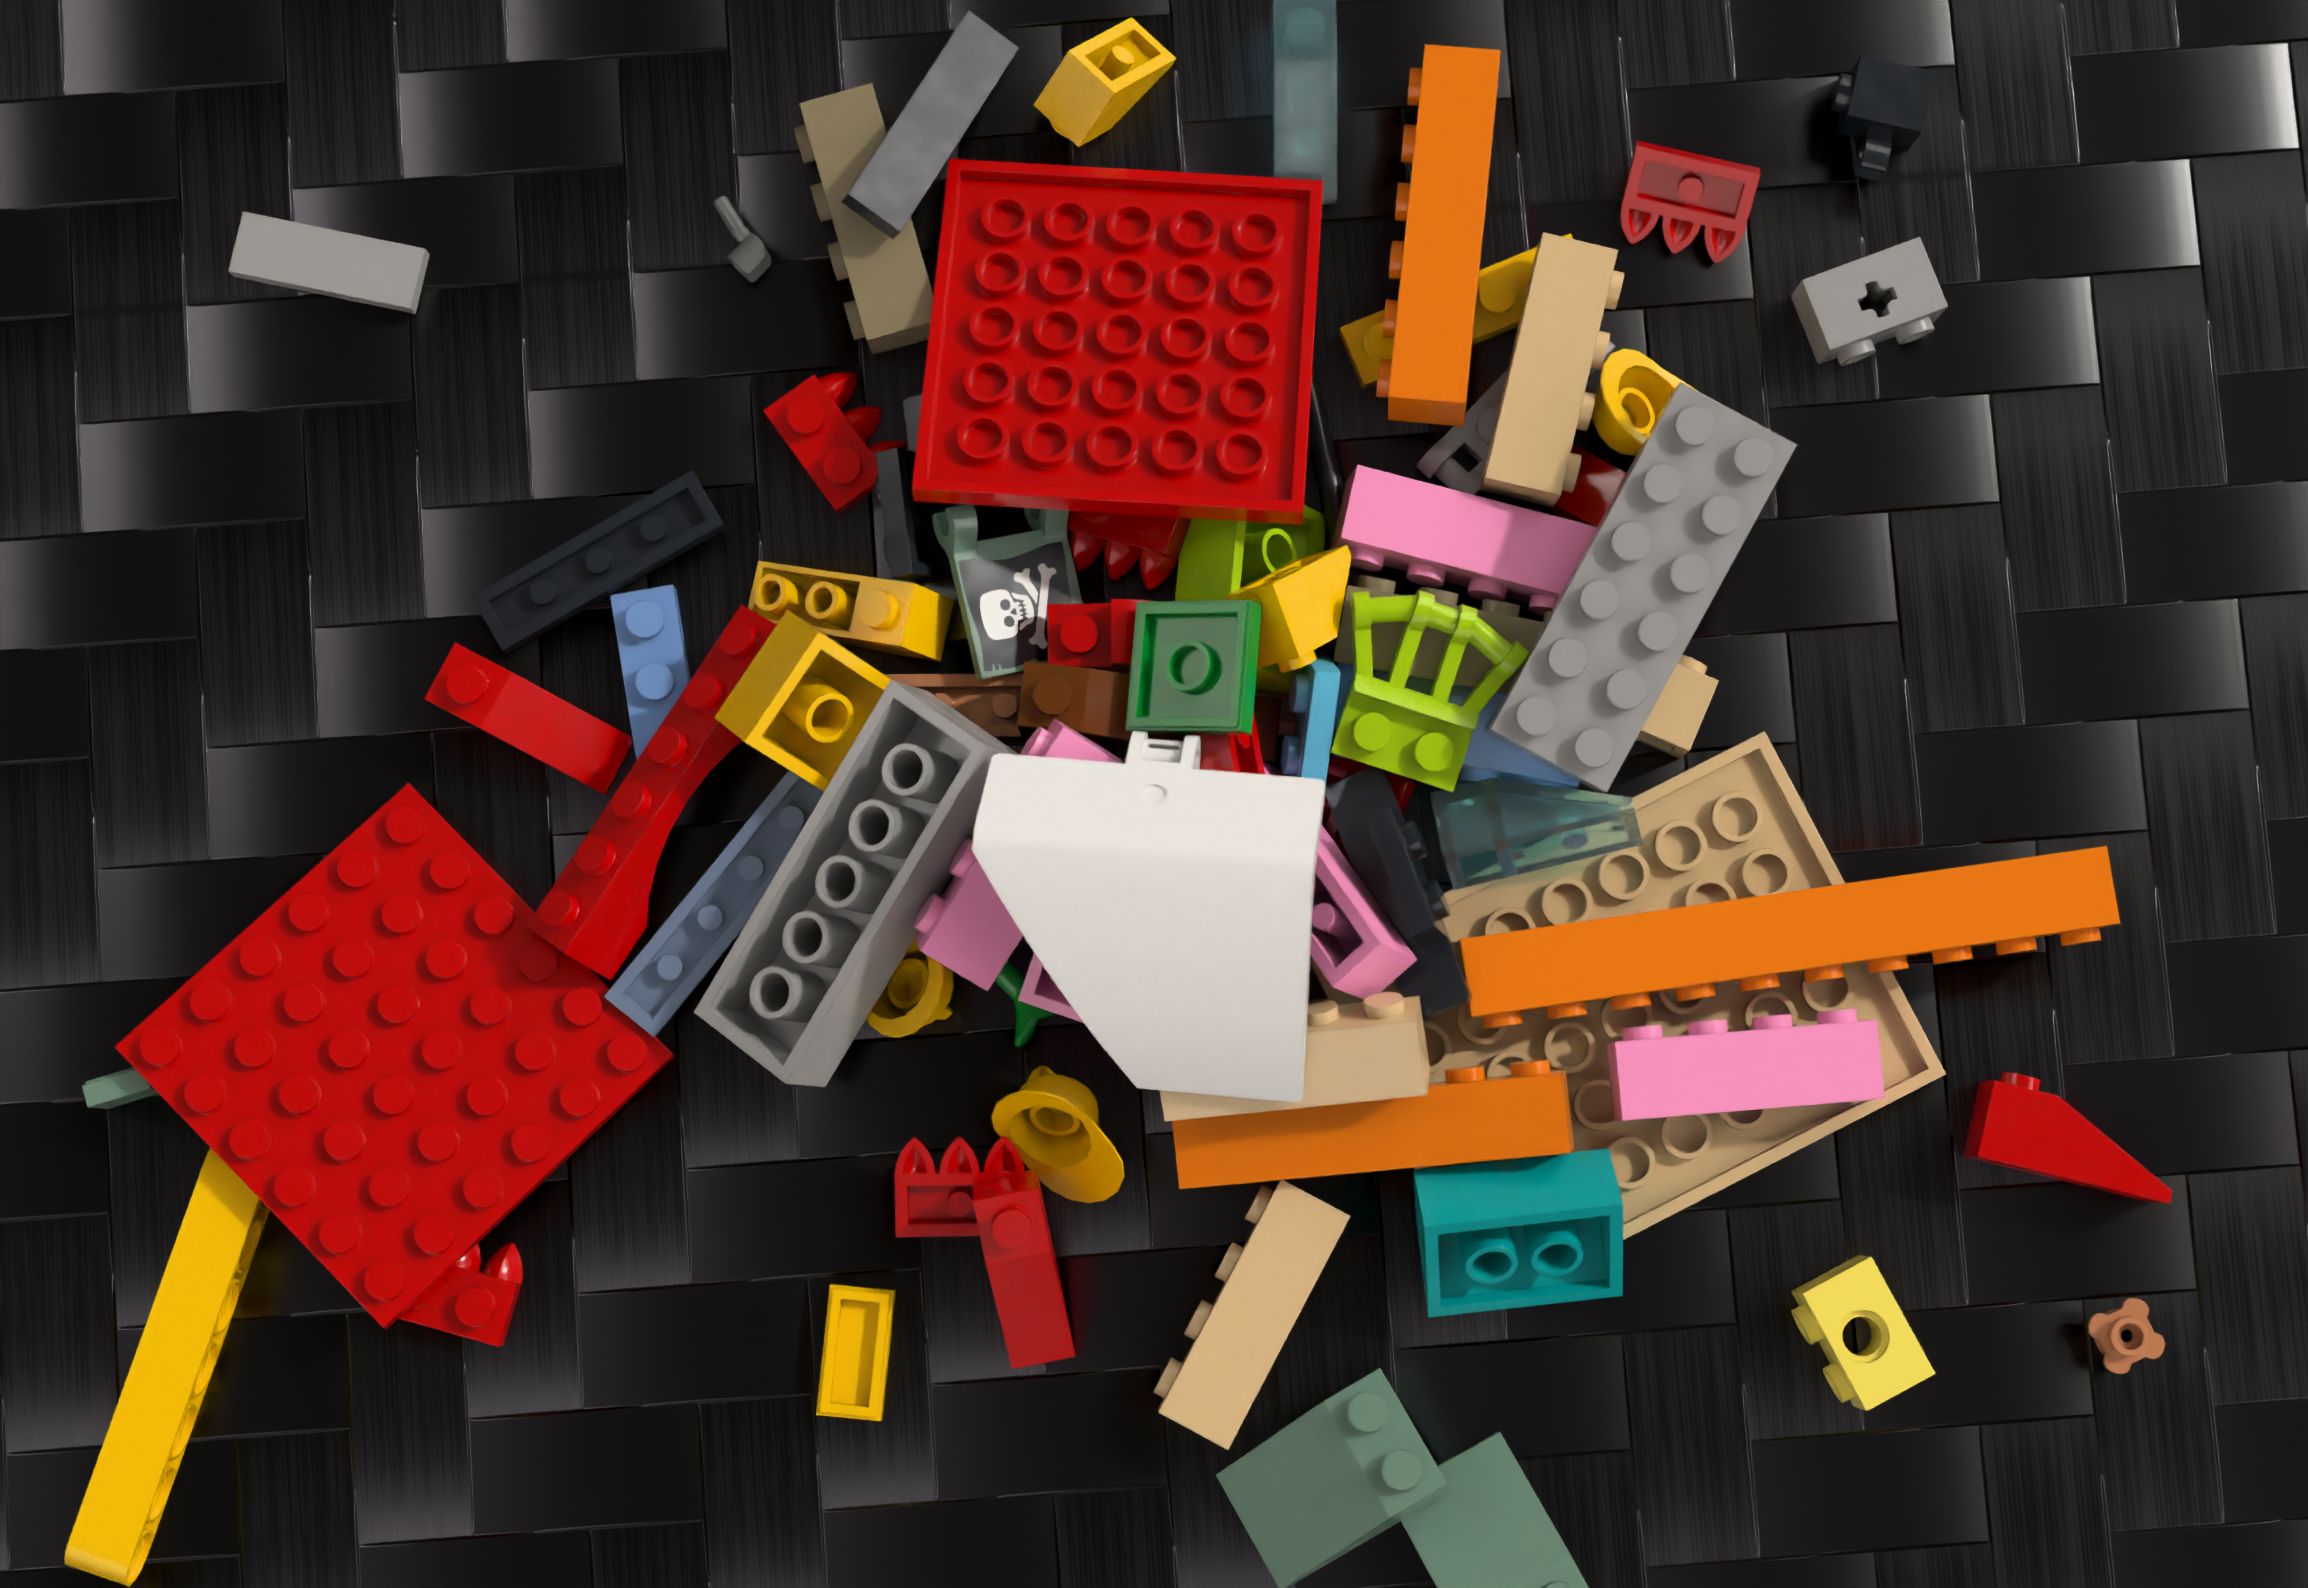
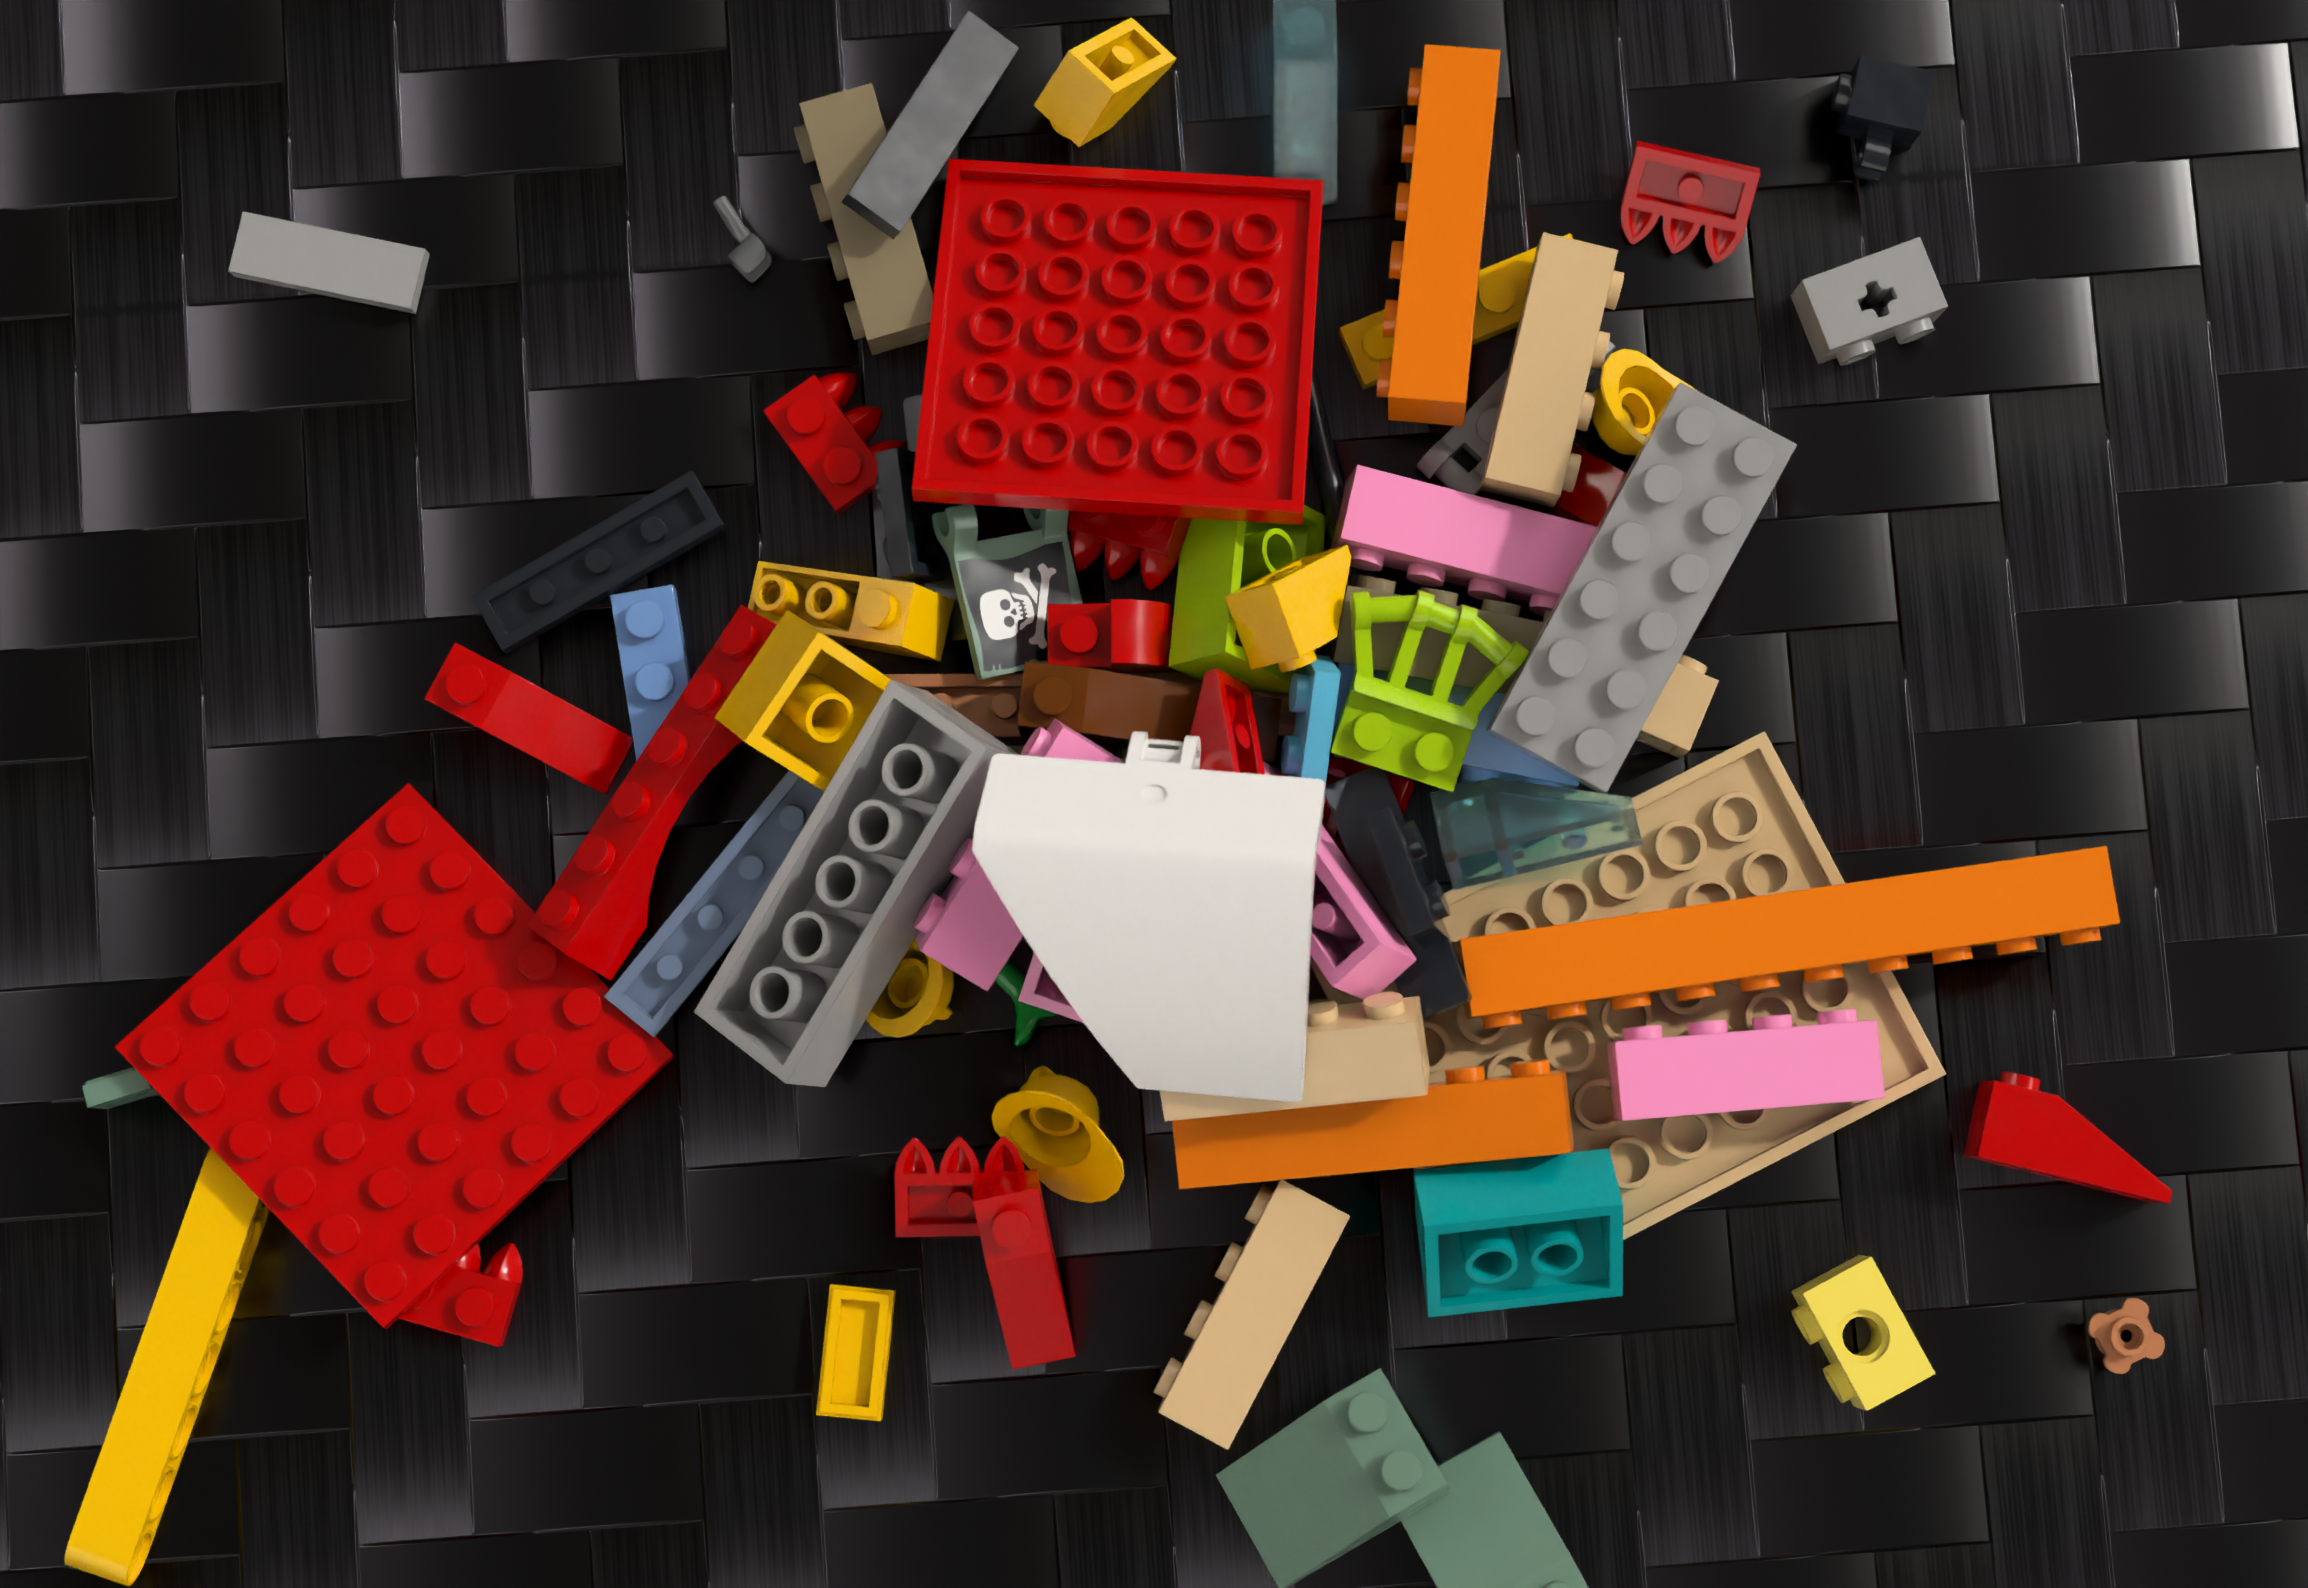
(1194, 667): green tile -> none

